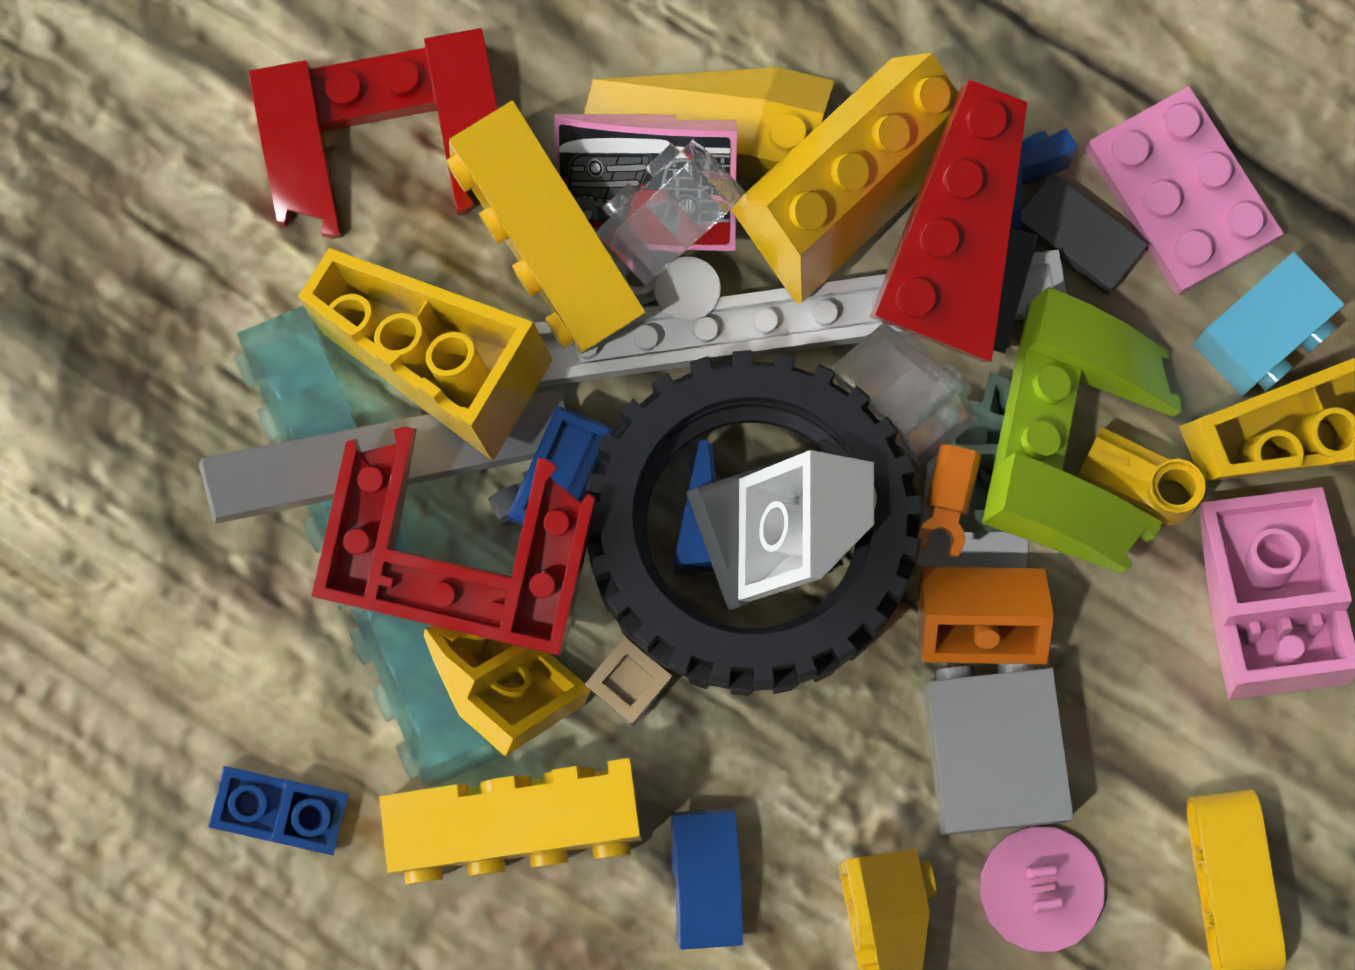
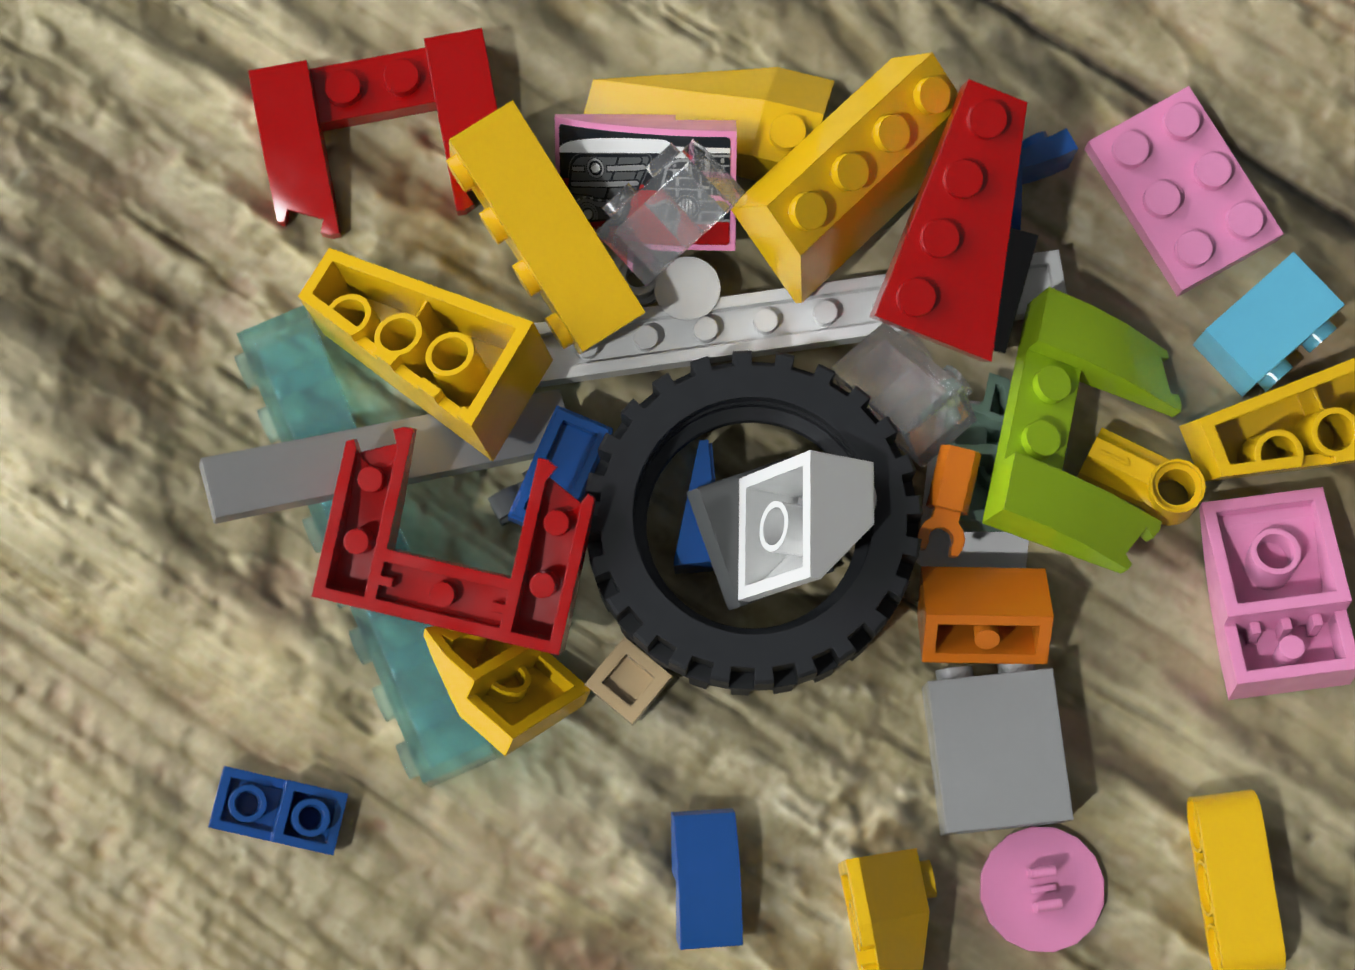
(511, 821): yellow wedge -> none
(1082, 233): dark grey tile -> none

